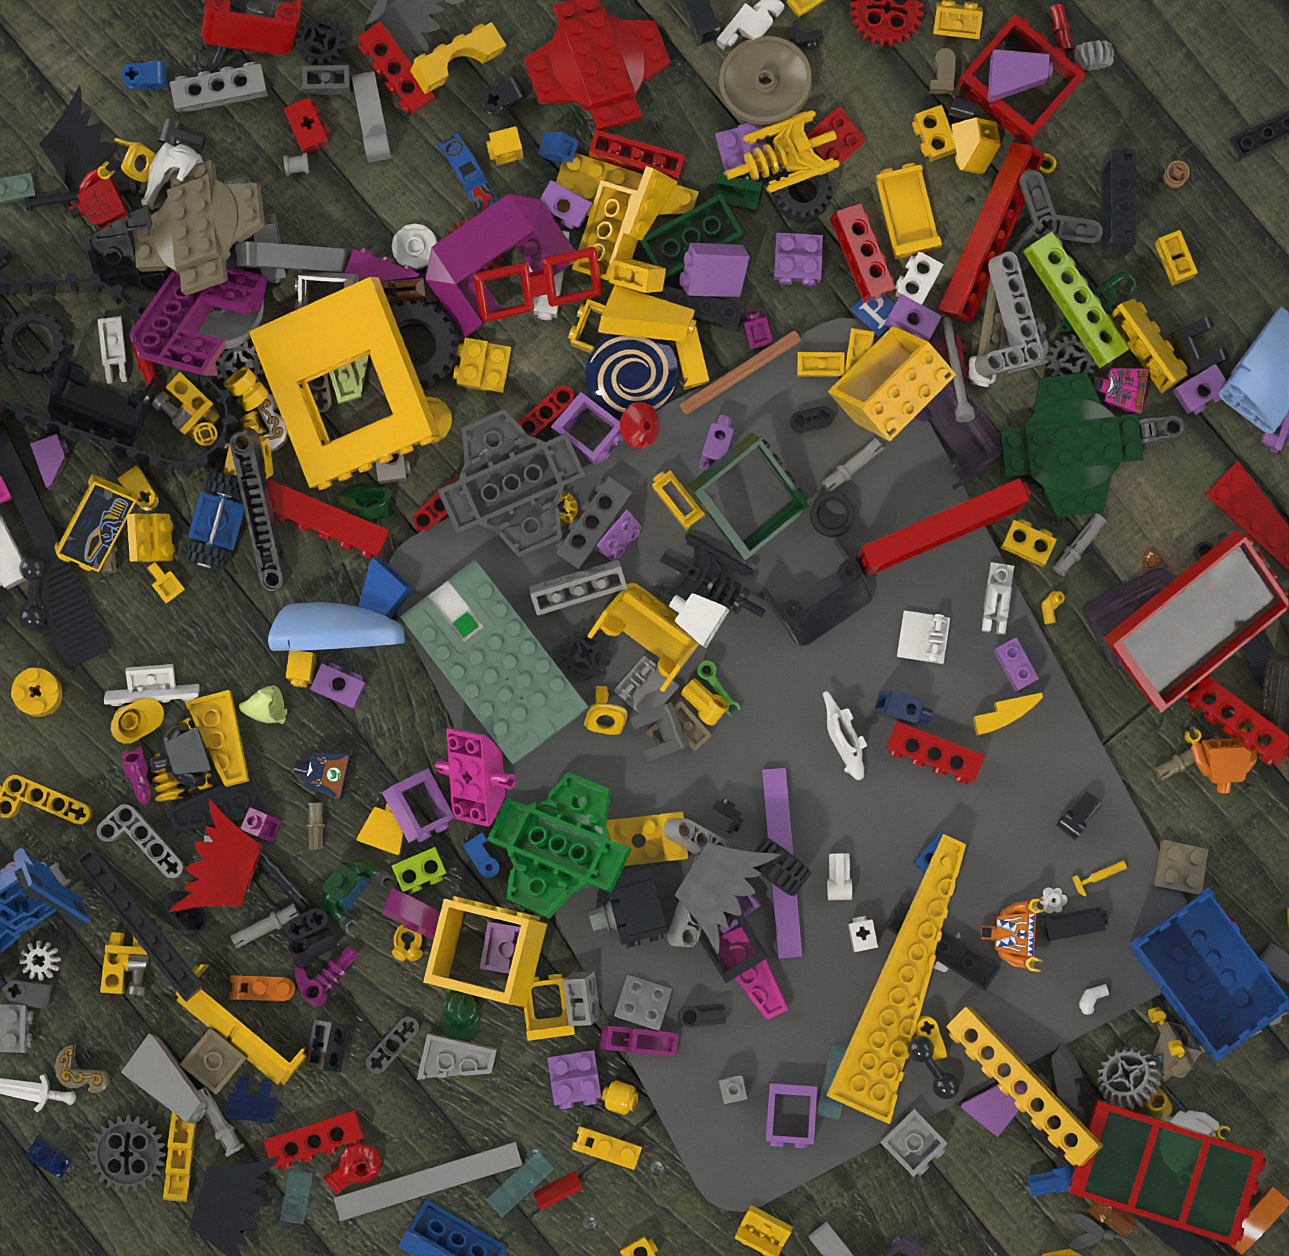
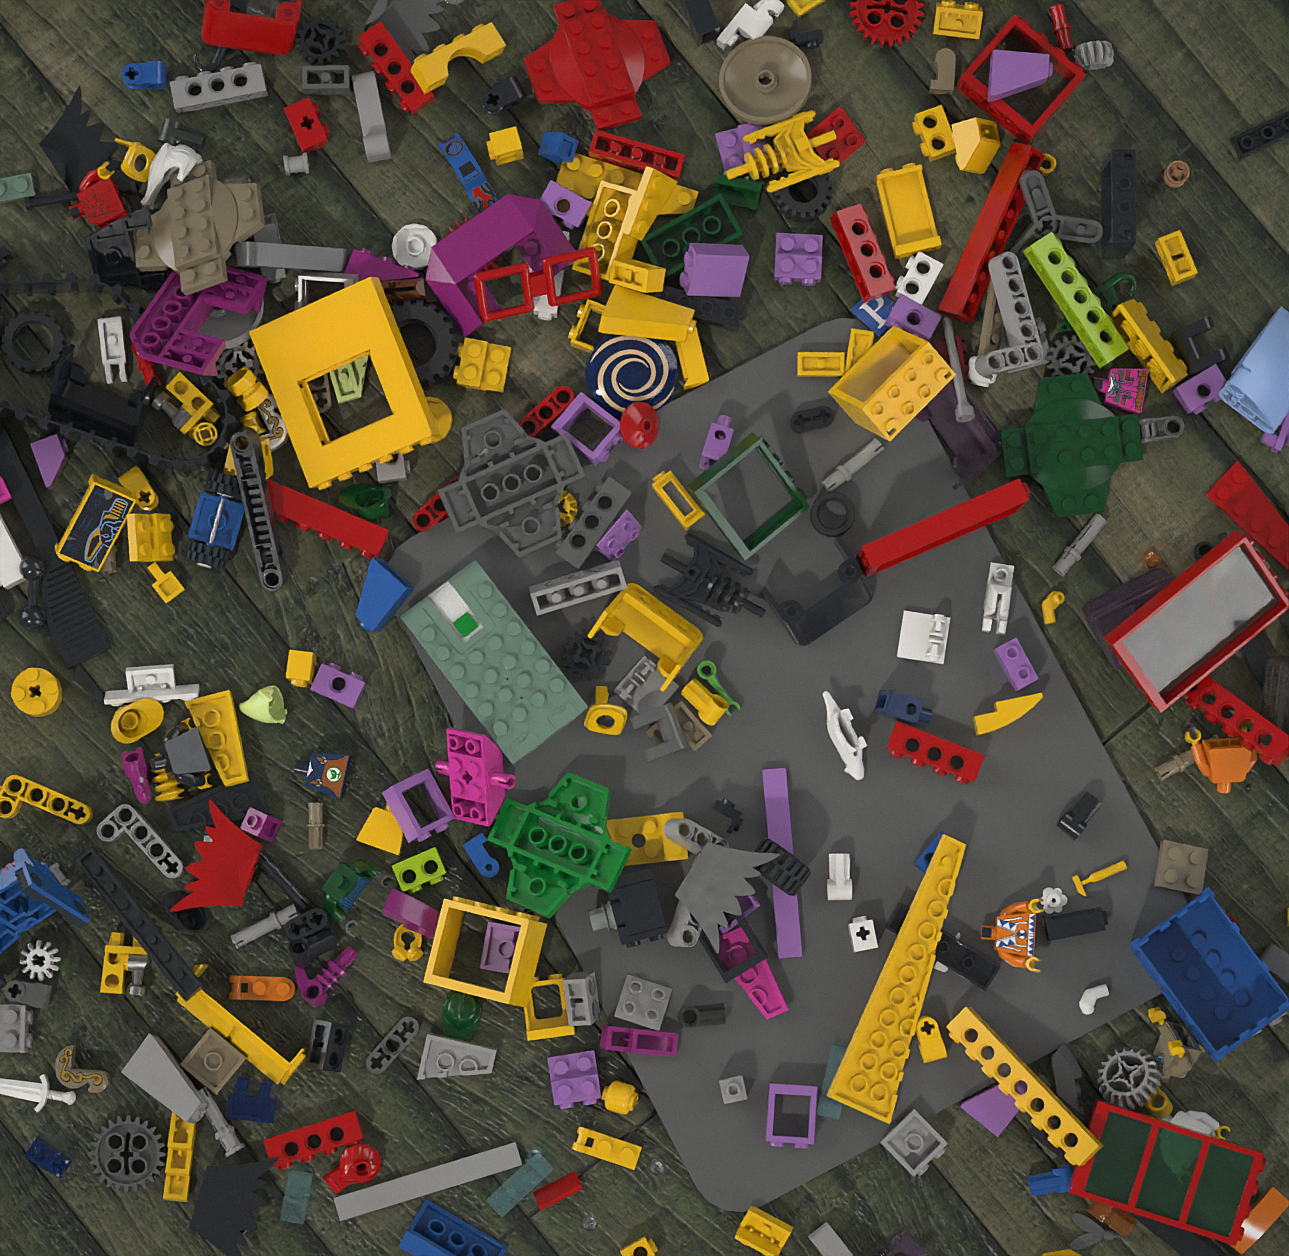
(331, 627): light blue panel -> none
(699, 617): white torso -> none
(740, 372): nougat axle -> none
(756, 329): magenta bracket -> none
(921, 1050): black piece -> none
(962, 109): black piece -> none
(1026, 549): yellow brick -> none

